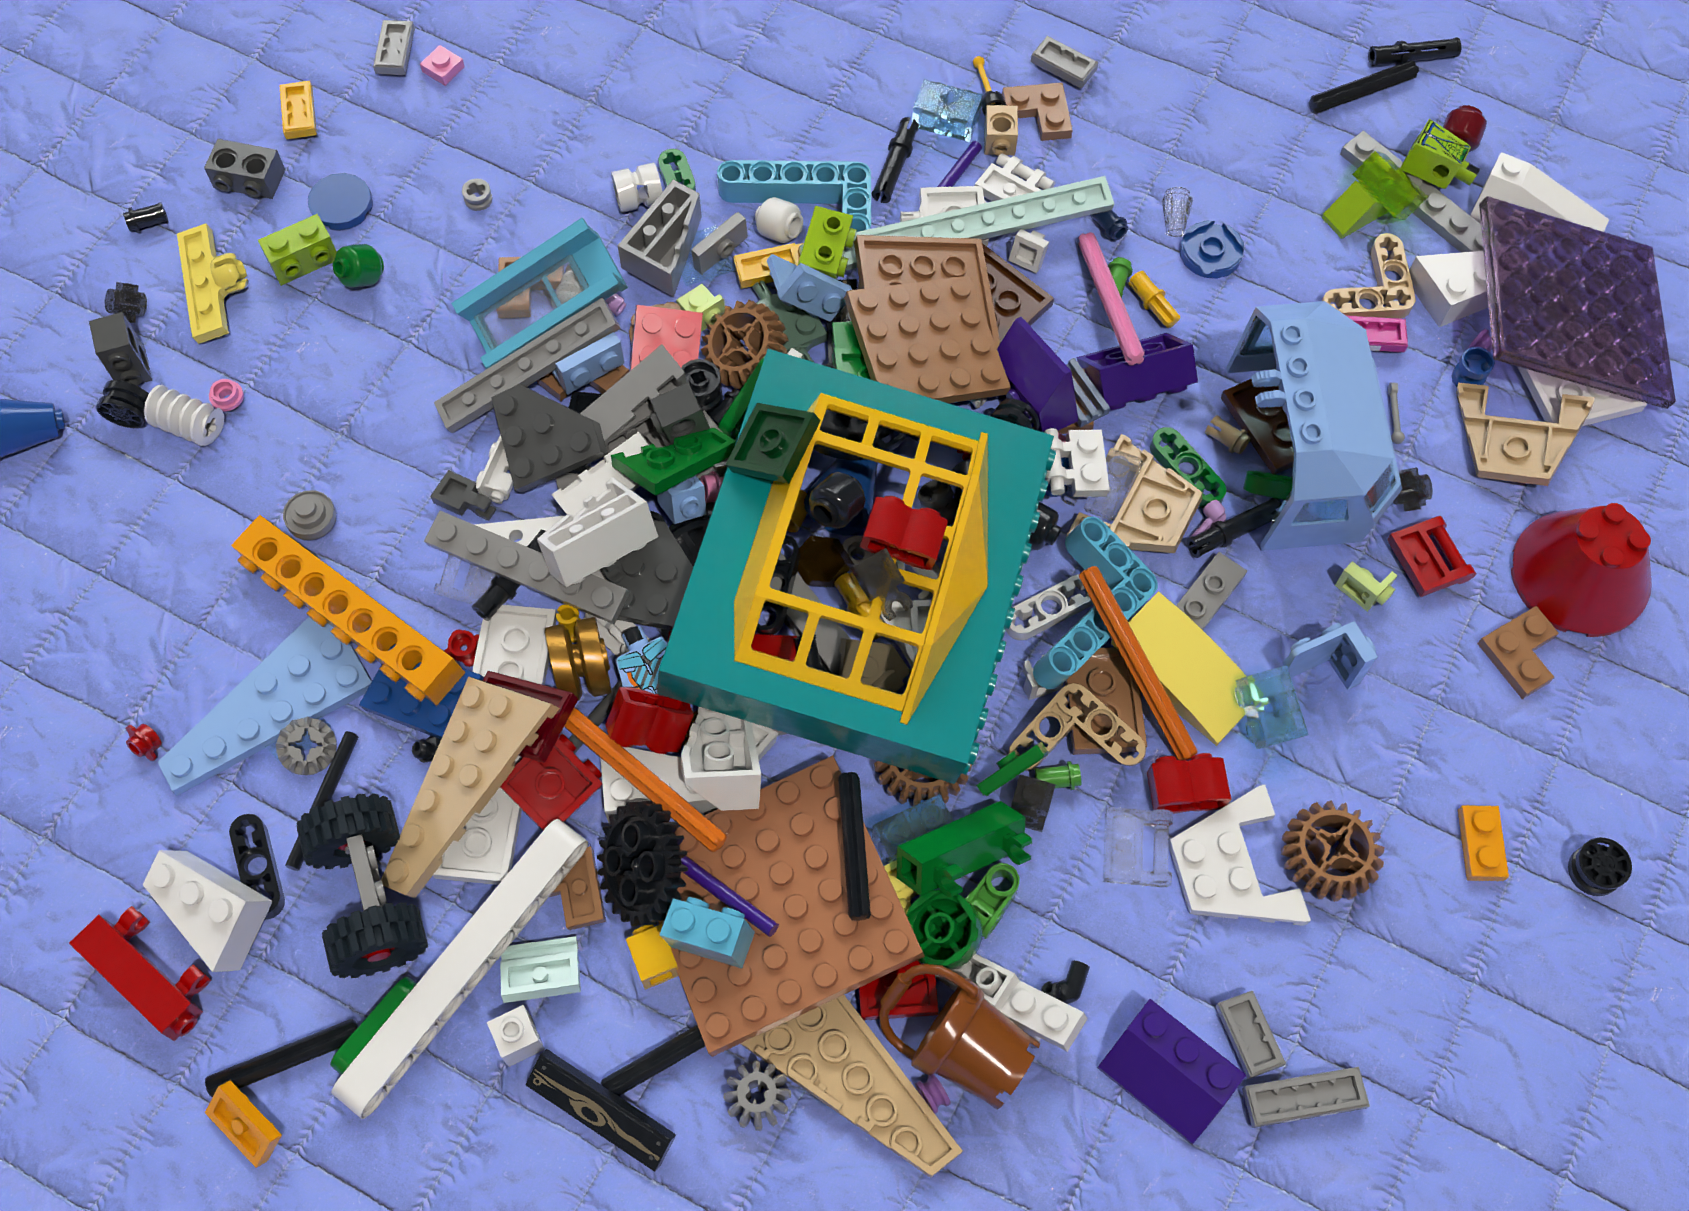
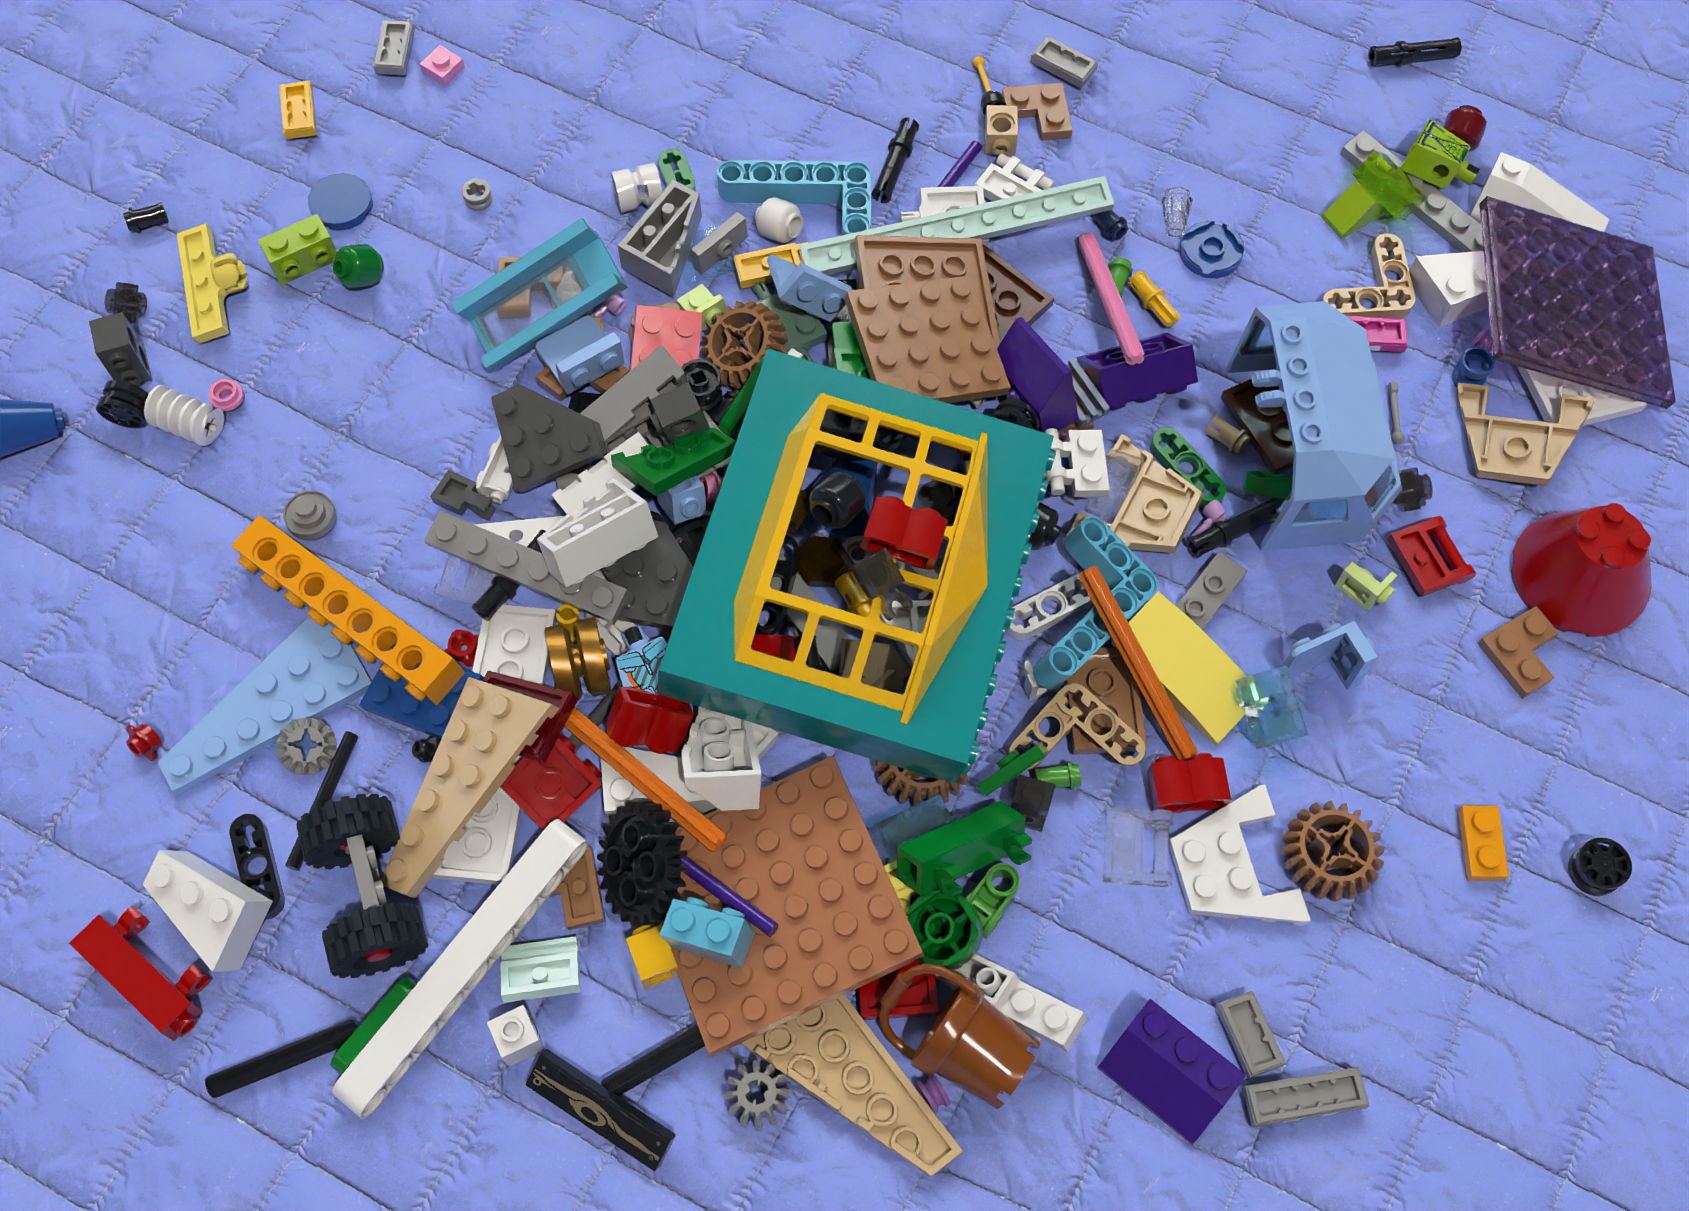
(243, 1123): light orange plate -> none
(244, 169): dark grey brick -> none
(526, 364): light grey plate -> none
(773, 442): dark green plate -> none
(827, 241): lime brick -> none
(854, 846): black axle -> none
(947, 110): clear light blue brick -> none
(1029, 250): white tile -> none
(1070, 988): black arm -> none
(1363, 86): black axle -> none

